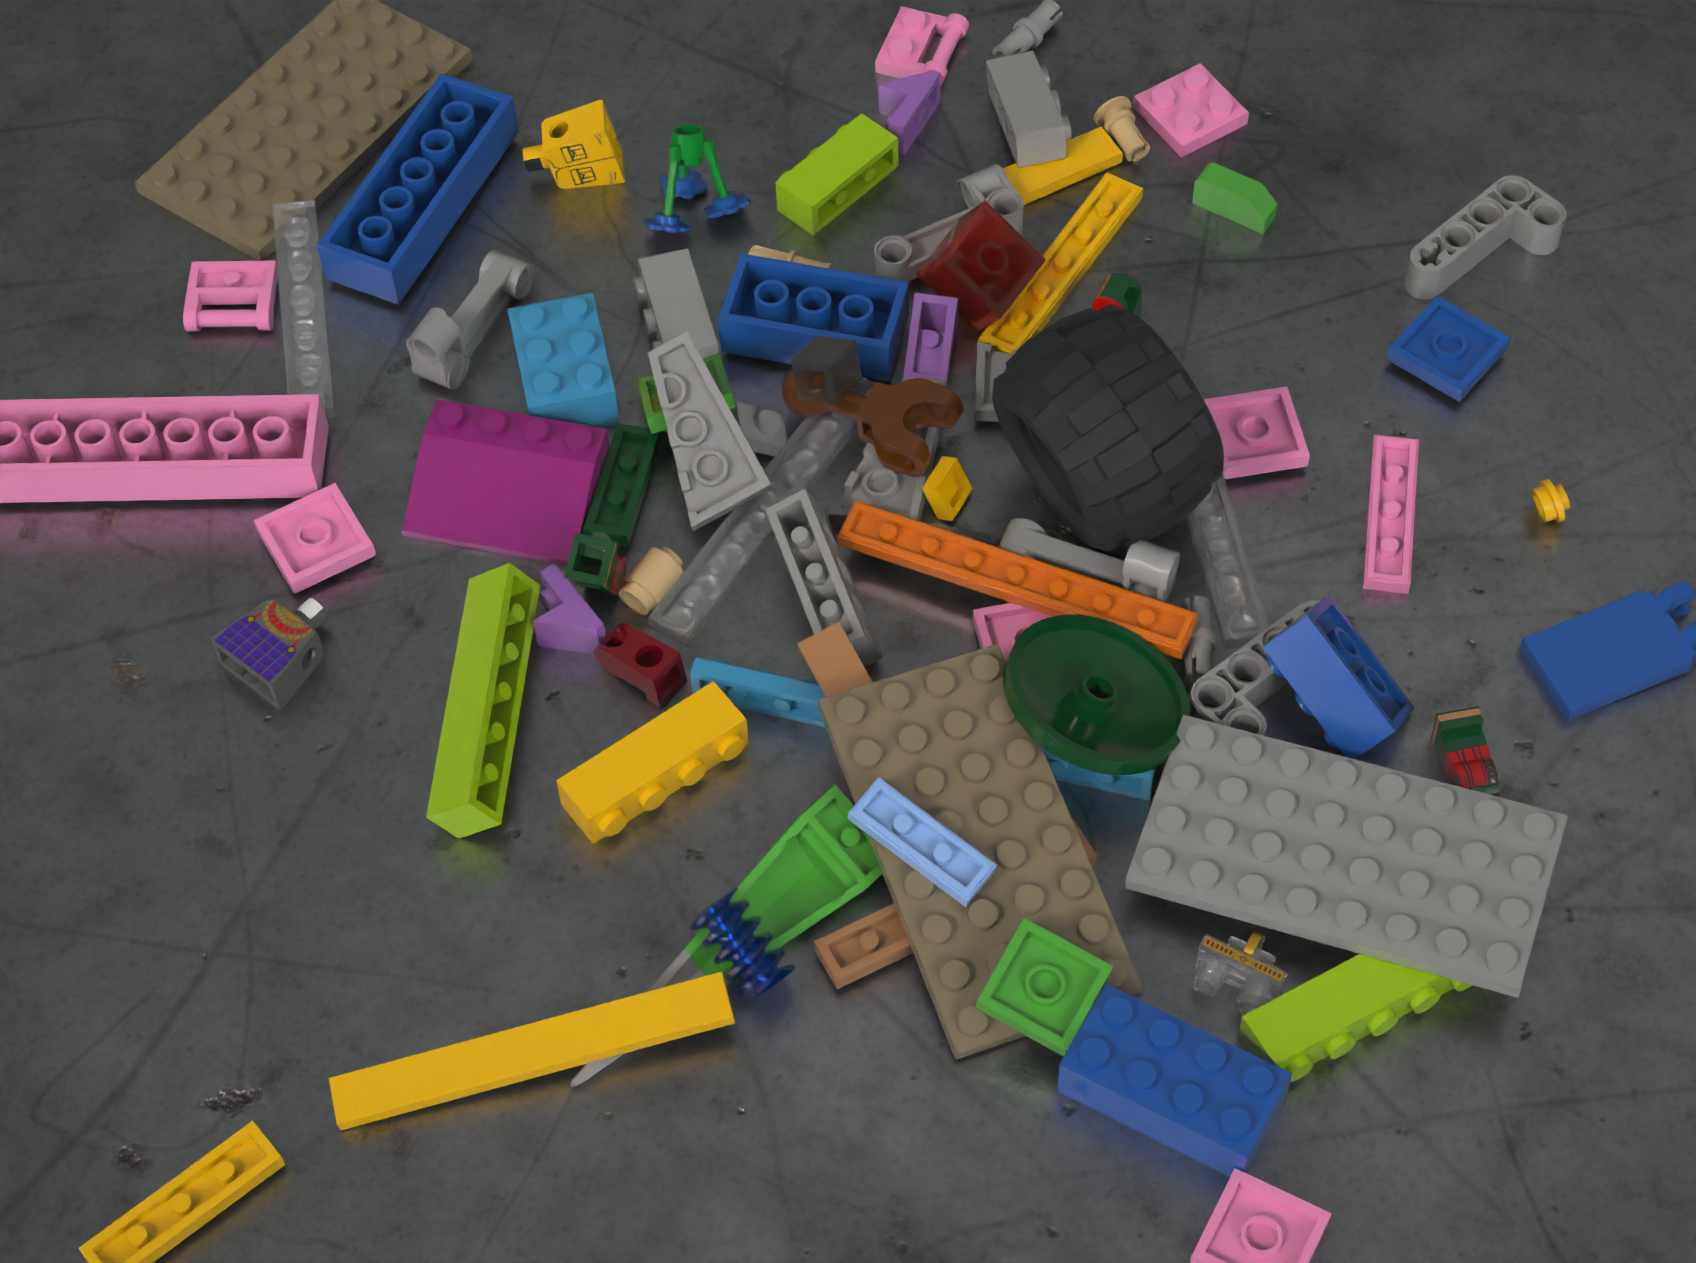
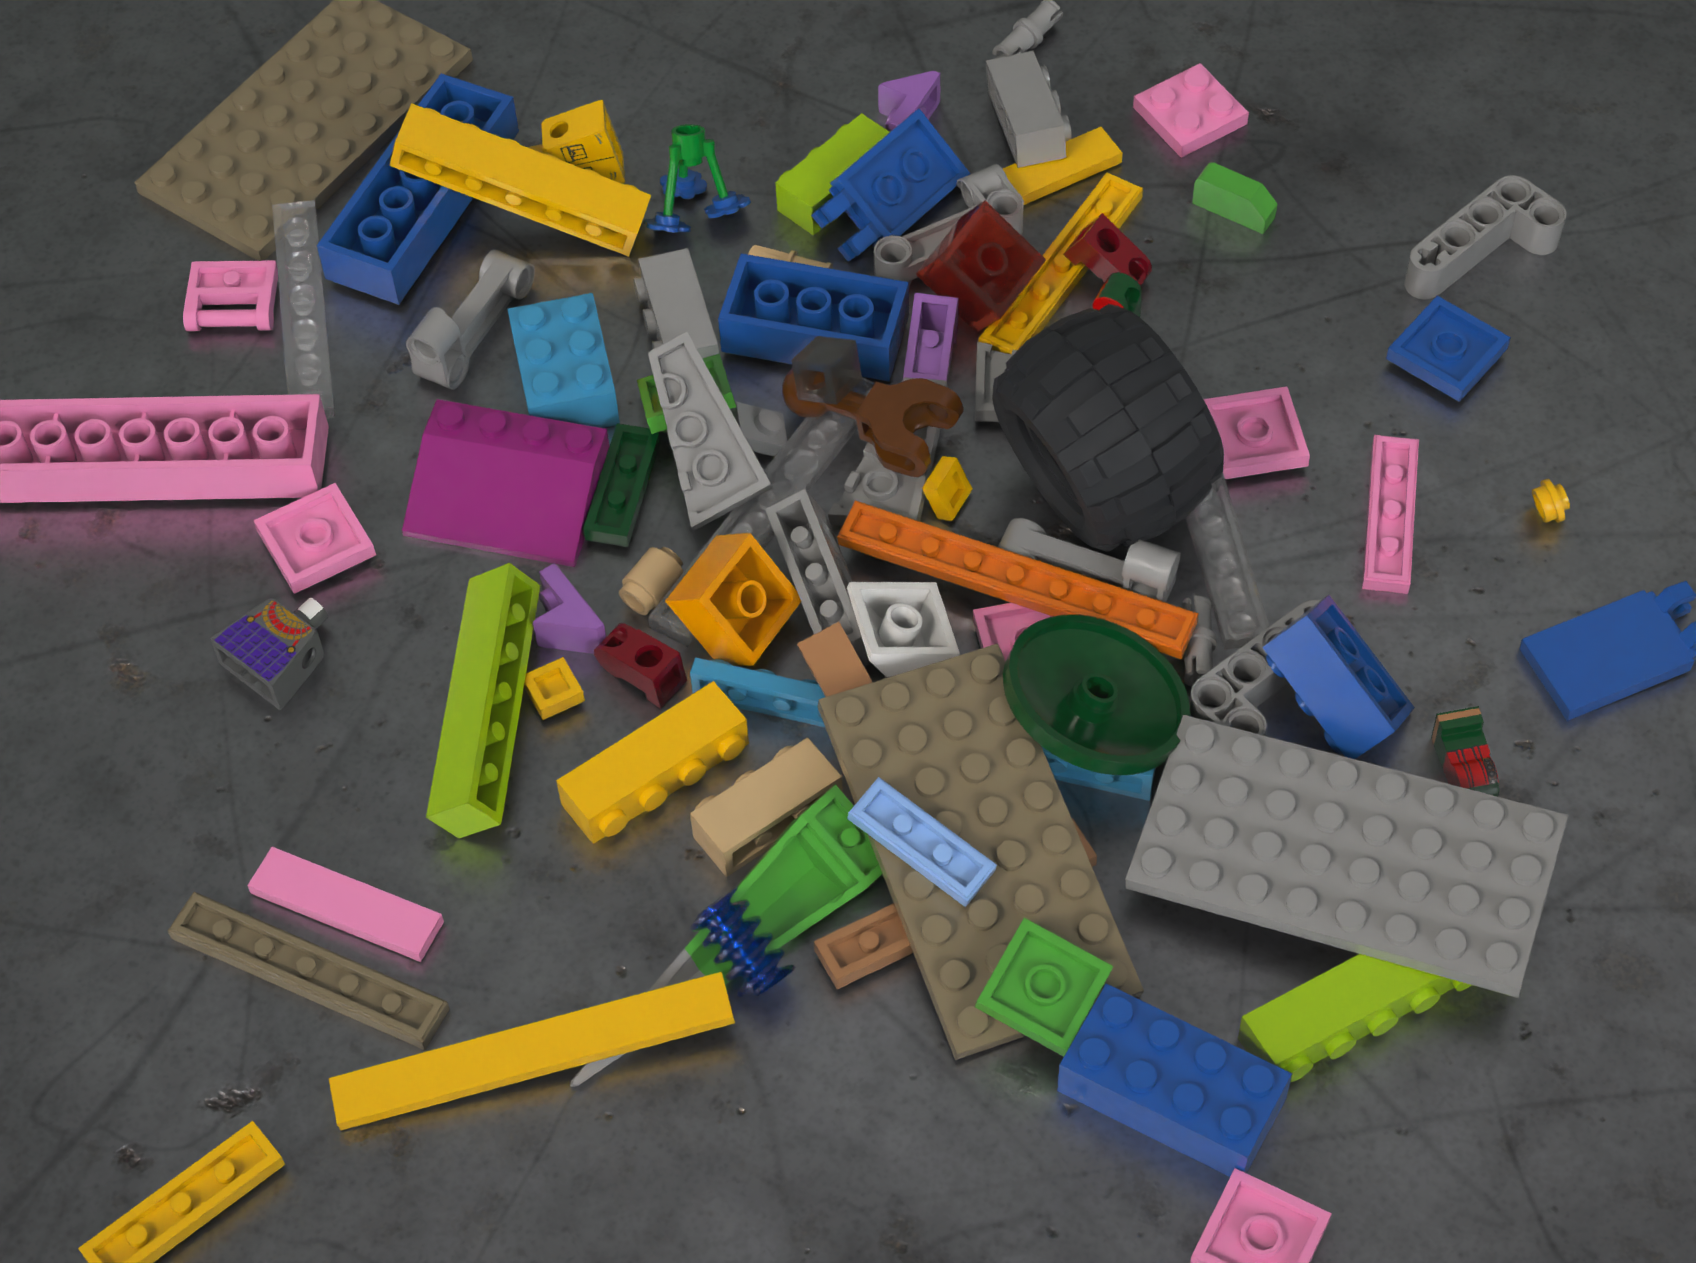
(309, 970): none -> dark tan tile
(346, 904): none -> bright pink tile
(519, 179): none -> yellow brick
(553, 688): none -> yellow plate
(595, 564): dark green leg -> none
(734, 599): none -> light orange brick
(761, 805): none -> tan brick
(893, 184): none -> blue tile
(902, 624): none -> white slope
(911, 38): bright pink plate -> none
(1108, 251): none -> dark red leg
(1120, 124): tan pin -> none
(1241, 966): clear hips -> none

